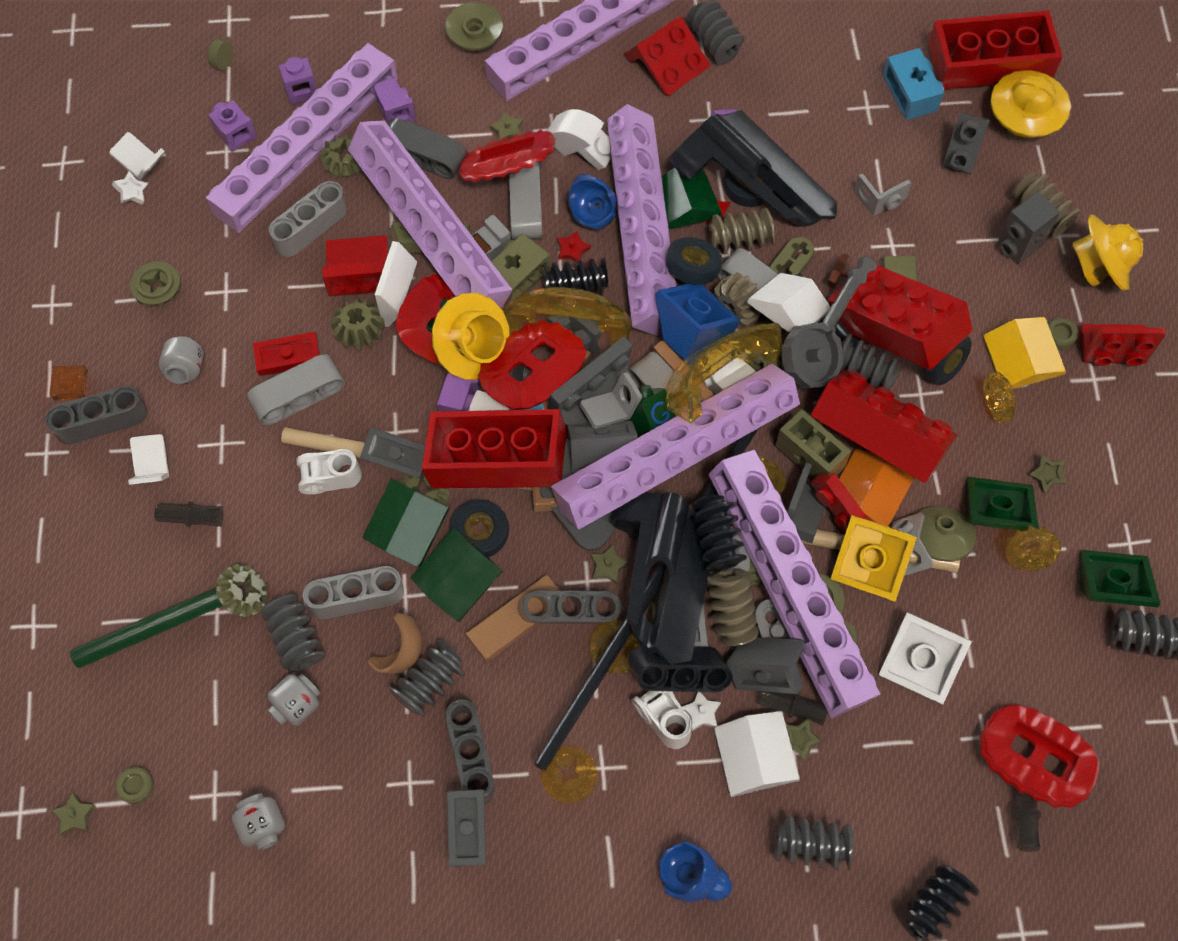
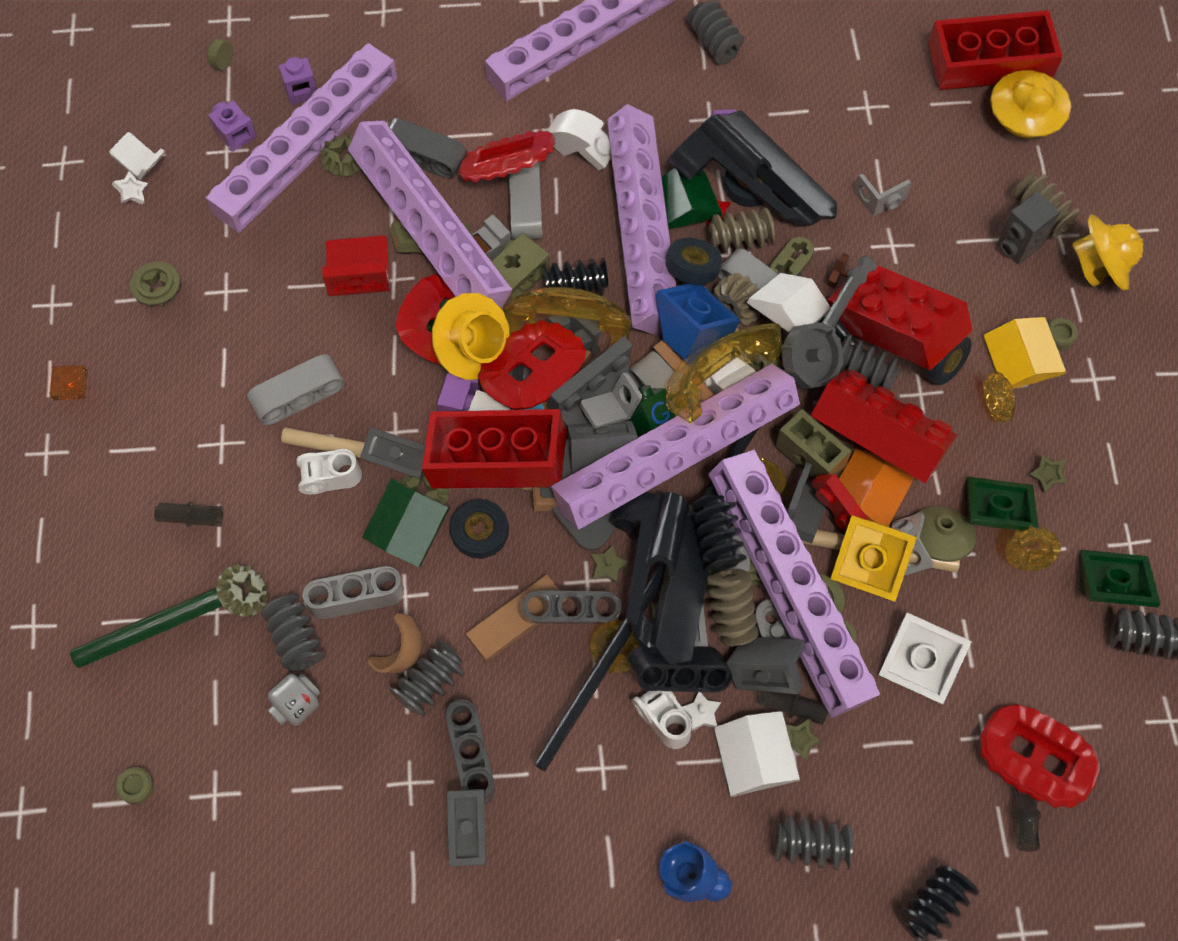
(74, 815): olive piece -> none
(82, 410): dark grey beam -> none
(149, 459): white bracket -> none
(181, 359): light grey head -> none
(258, 821): light grey head -> none
(285, 353): red plate -> none
(303, 231): light grey beam -> none
(357, 323): olive gear -> none
(393, 101): medium lavender brick -> none
(394, 282): white slope -> none
(456, 575): dark green slope -> none
(474, 26): olive dish -> none
(507, 126): olive piece -> none
(572, 247): red piece -> none
(574, 789): clear yellow gear -> none
(584, 196): blue piece -> none
(670, 56): red bracket -> none
(902, 265): olive tile -> none
(913, 84): dark azure brick -> none
(965, 142): dark grey hips -> none
(1119, 343): red bracket -> none

